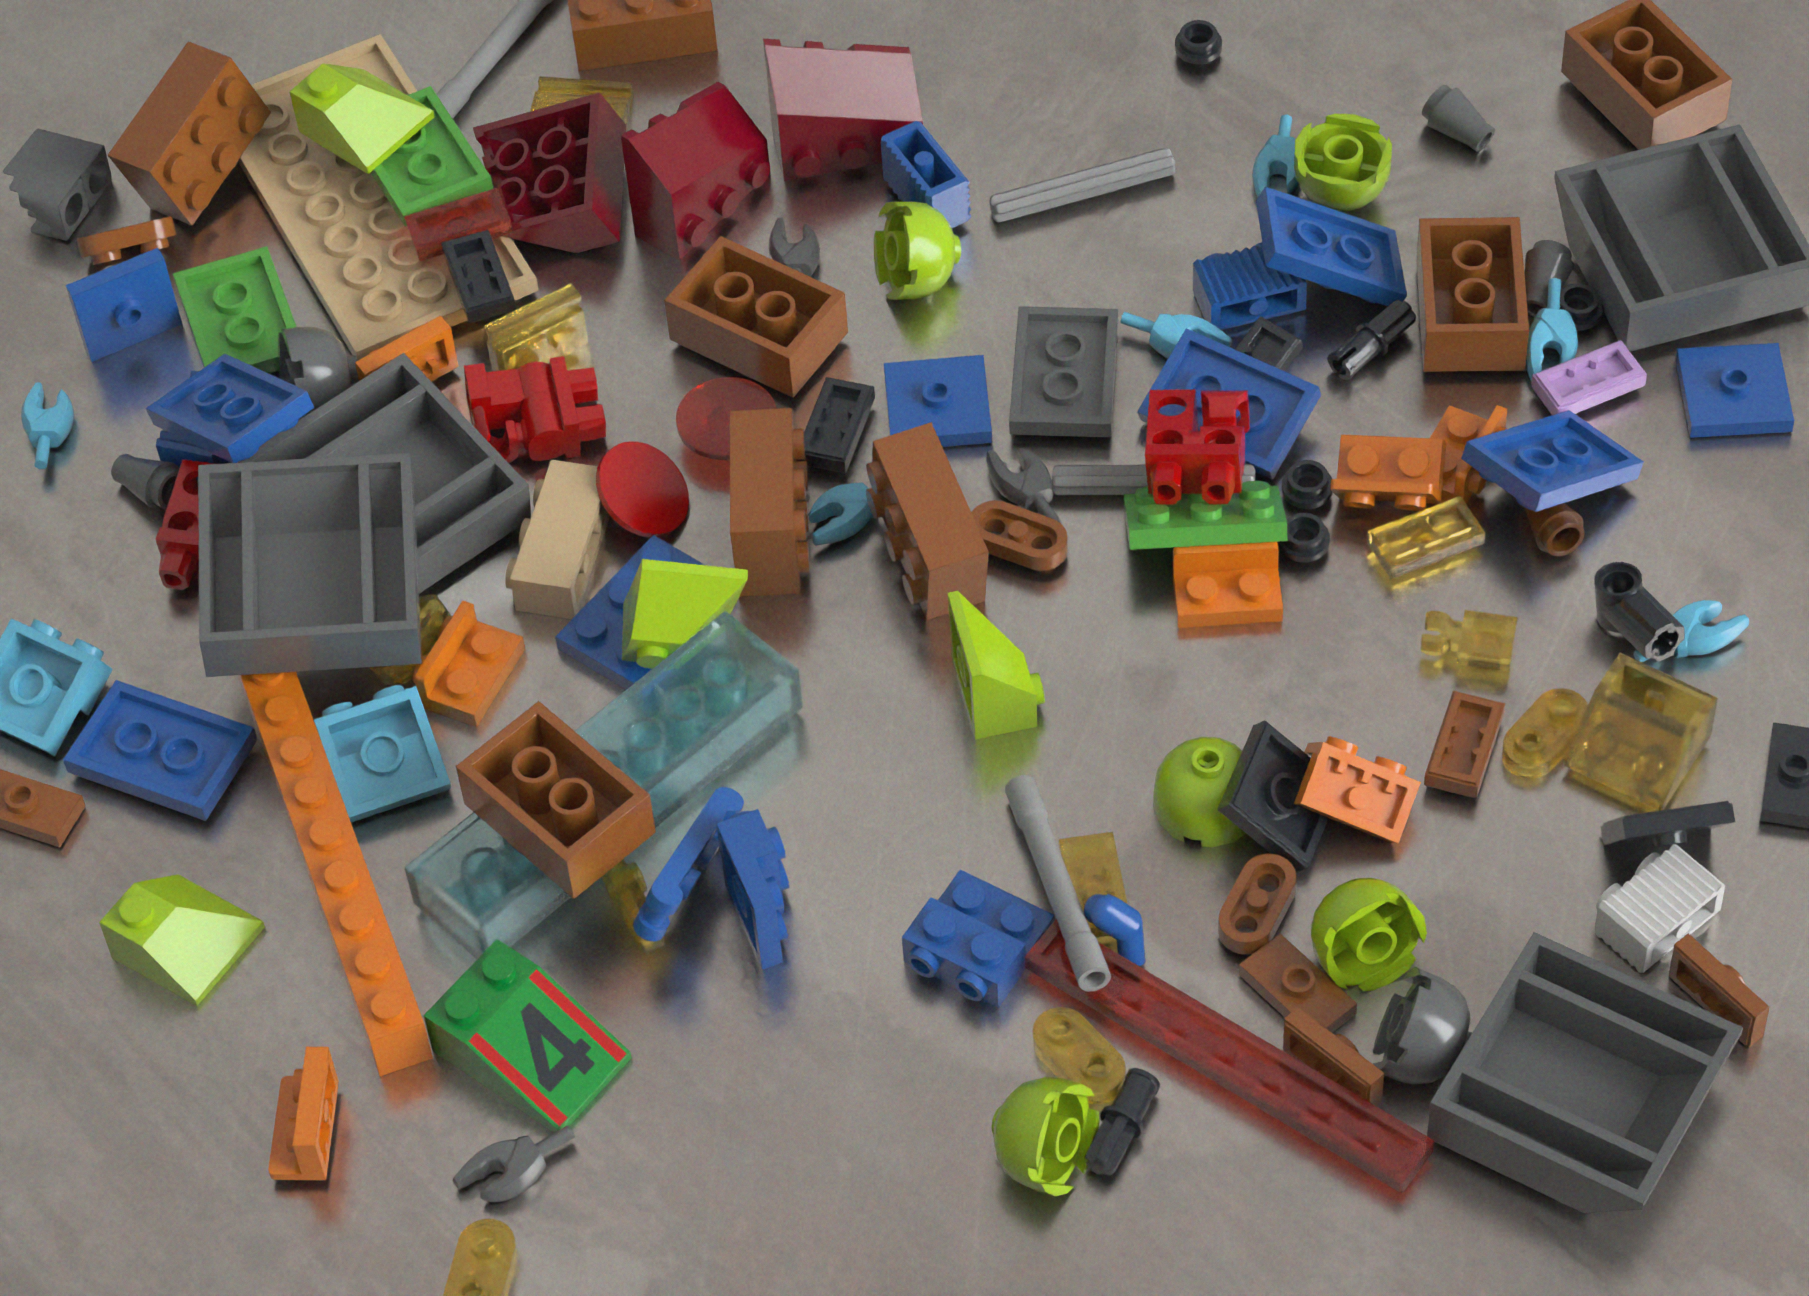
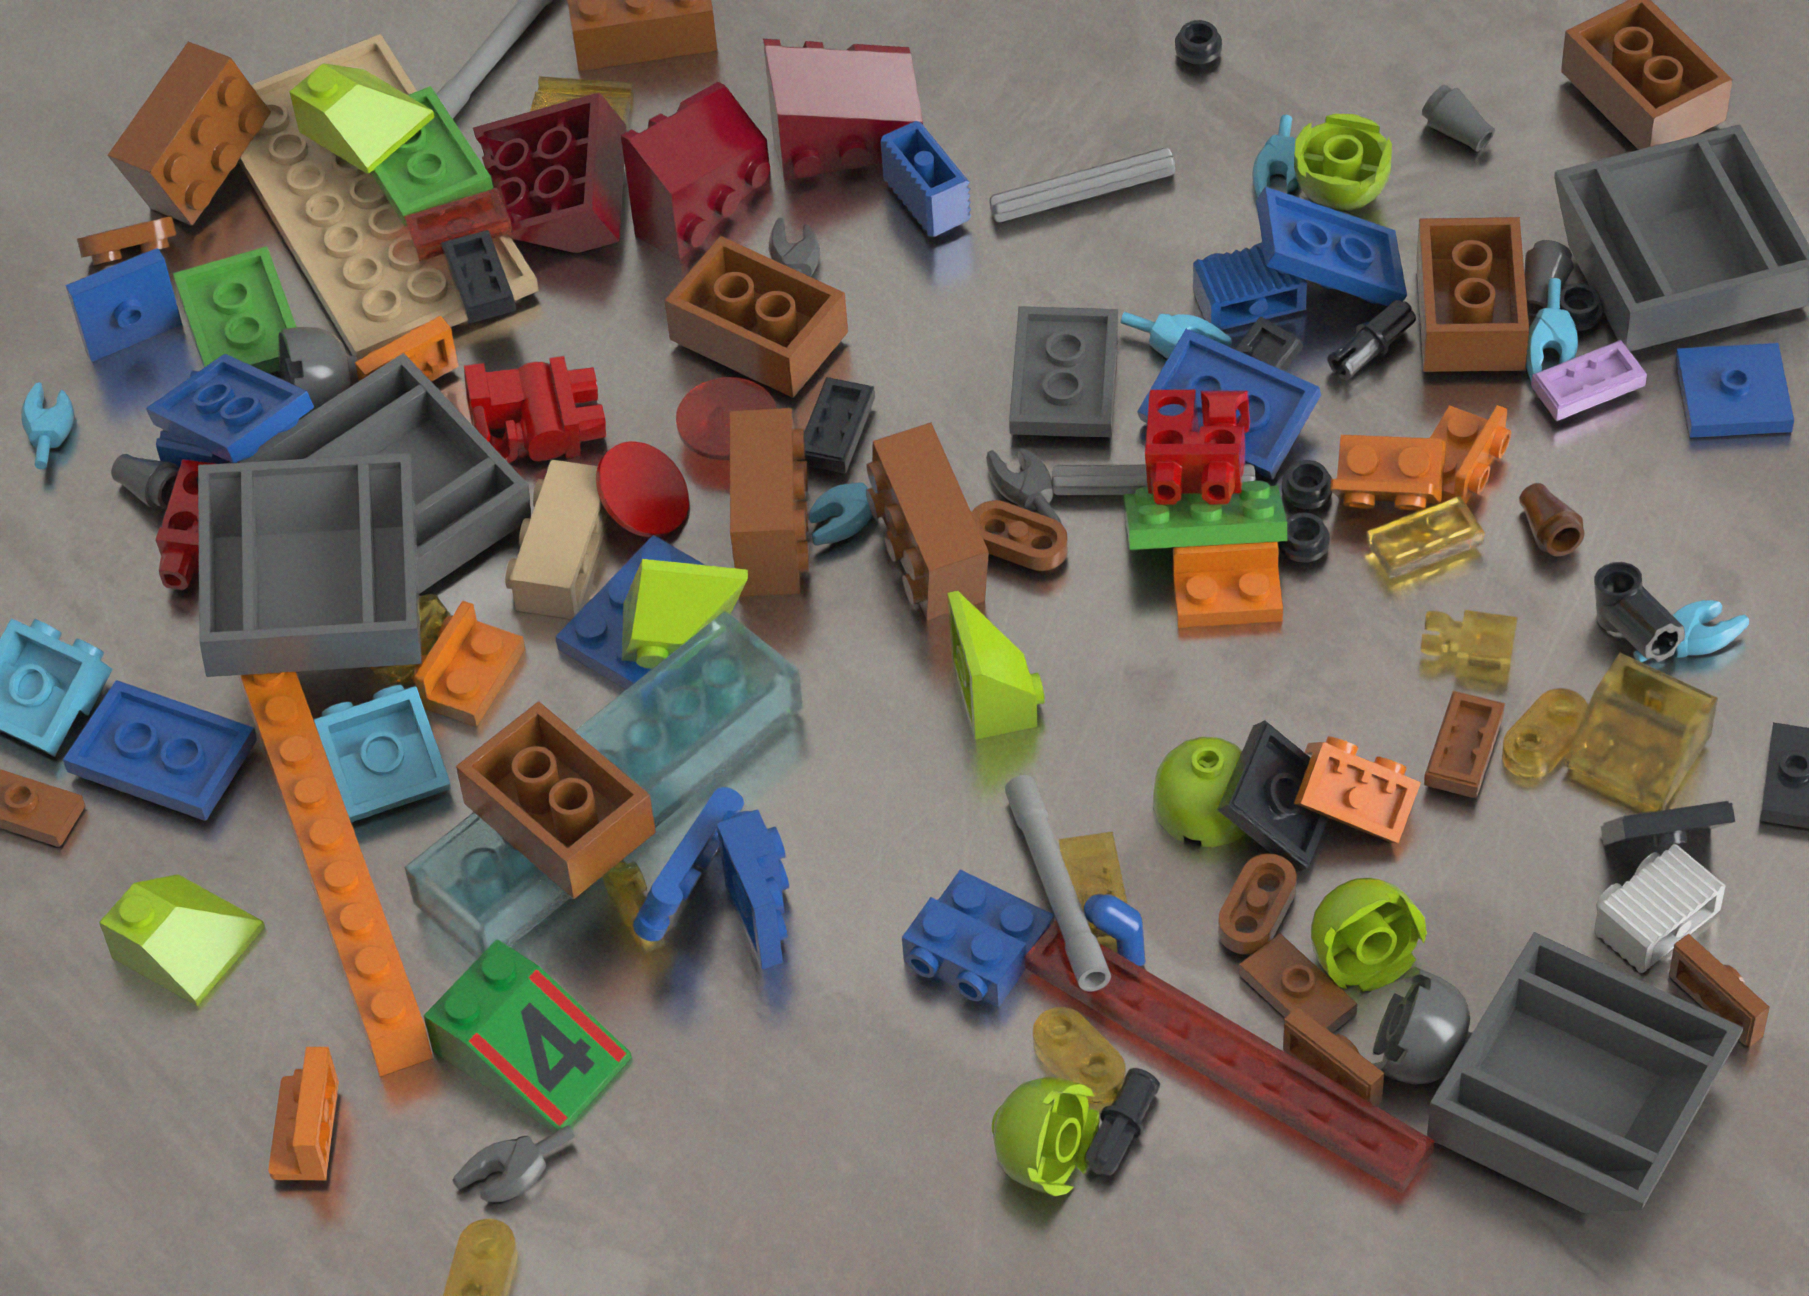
(58, 180): dark grey piece -> none
(538, 331): clear yellow plate -> none
(914, 250): lime cylinder -> none
(942, 392): blue plate -> none
(1551, 460): blue plate -> none

